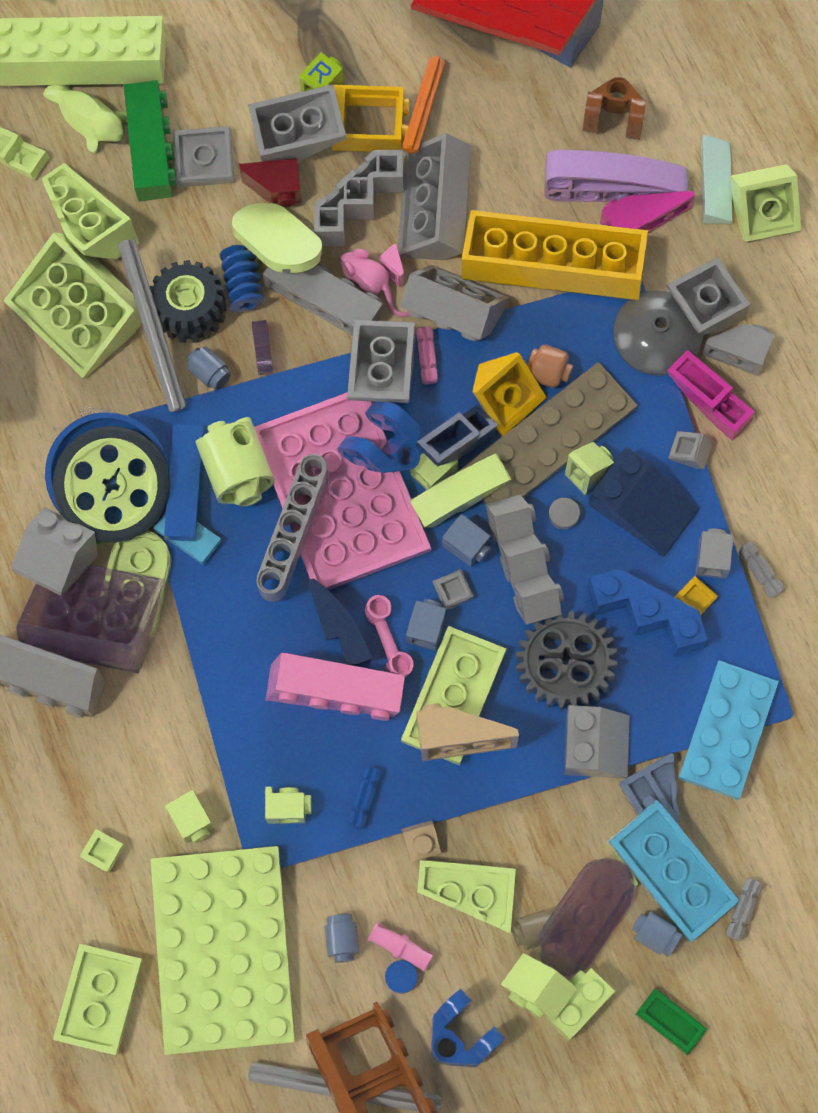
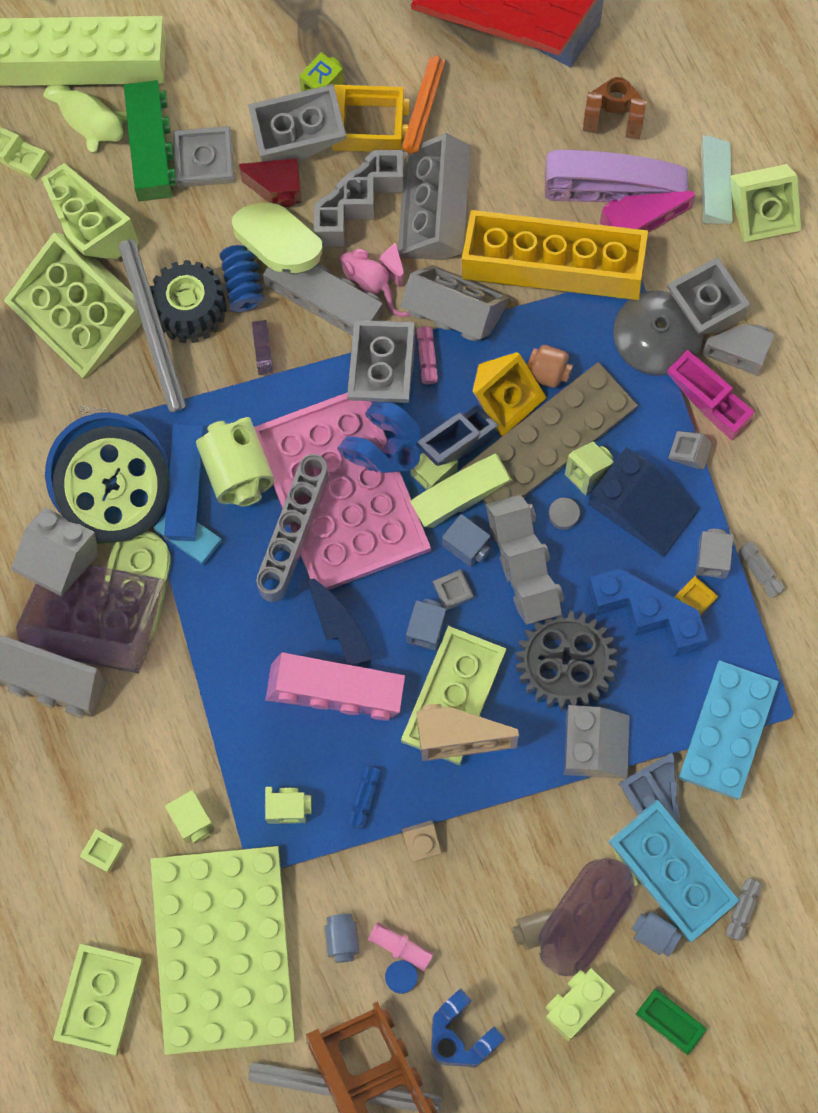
(208, 368): sand blue brick -> none
(376, 613): bright pink bar -> none
(472, 889): yellowish green wing -> none
(538, 988): yellowish green brick -> none

